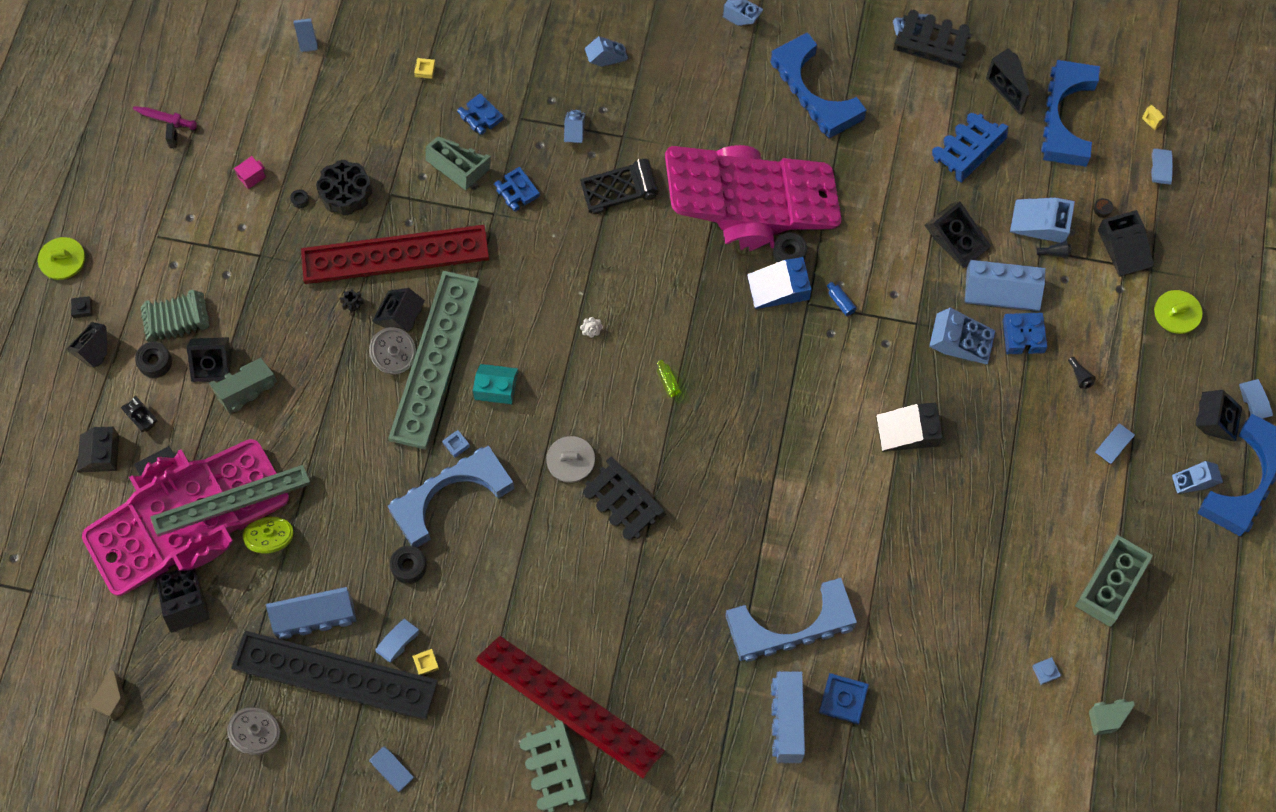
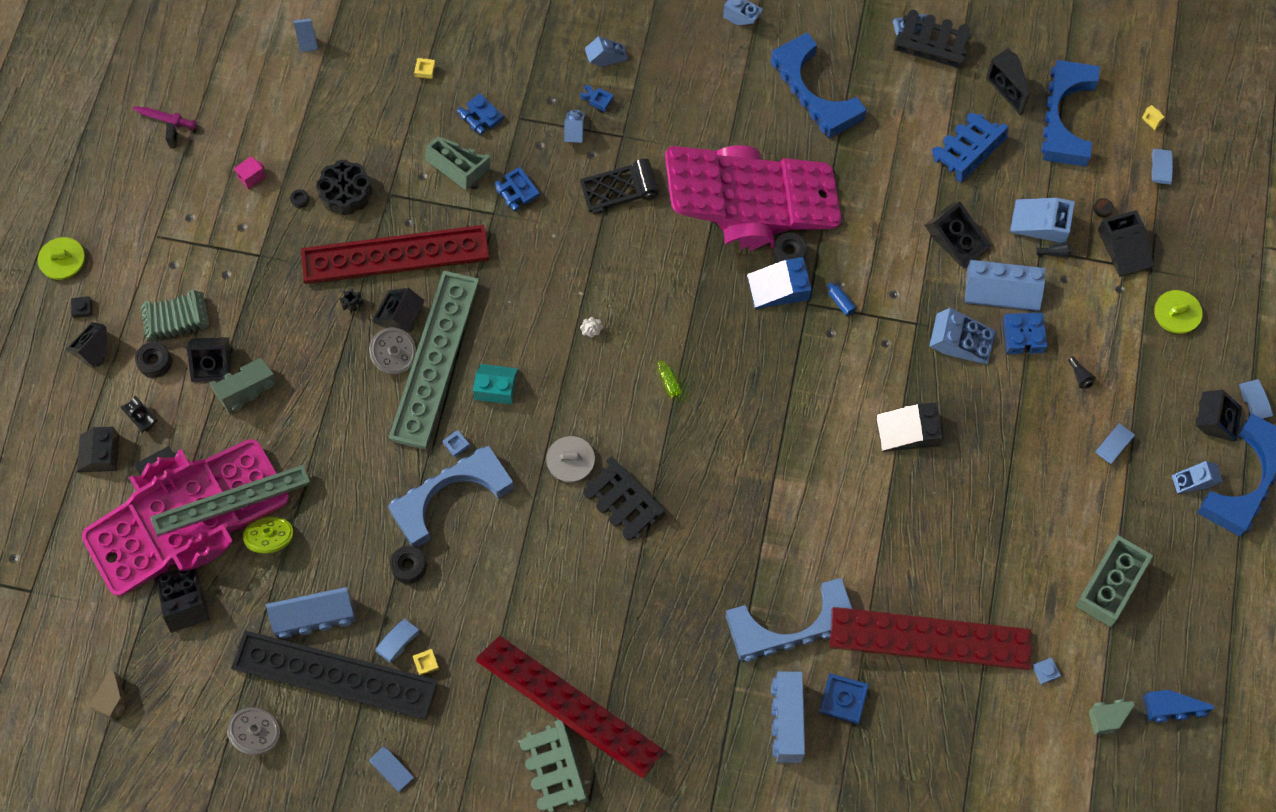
(599, 99): none -> blue plate
(930, 638): none -> dark red plate
(1169, 704): none -> blue slope

